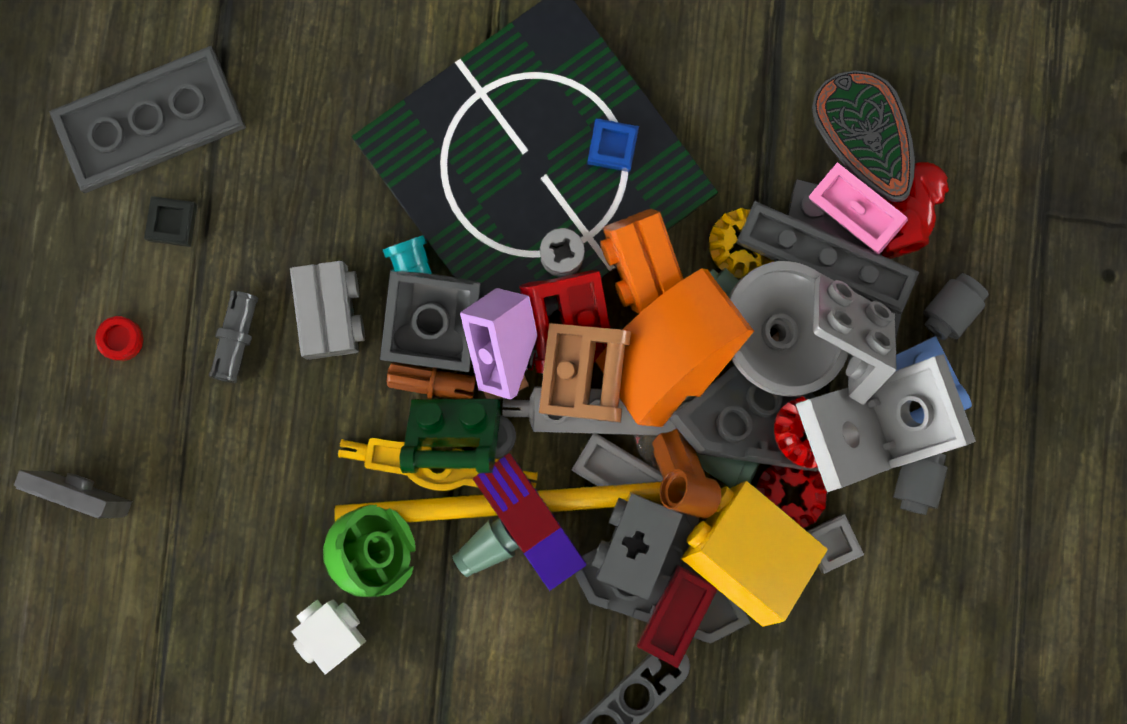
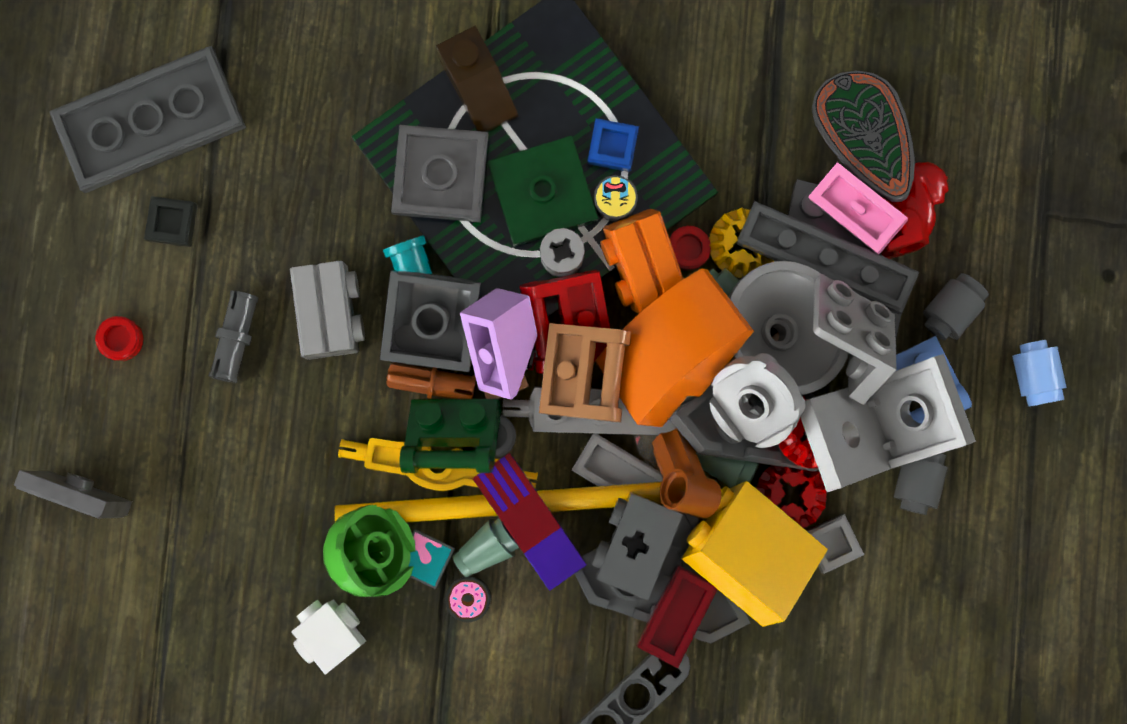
(429, 559): none -> tile
(440, 173): none -> flat silver plate
(468, 599): none -> tile
(476, 80): none -> dark brown slope
(542, 190): none -> dark green plate
(615, 198): none -> tile
(690, 247): none -> red tile
(772, 385): none -> plate
(1039, 373): none -> light blue brick

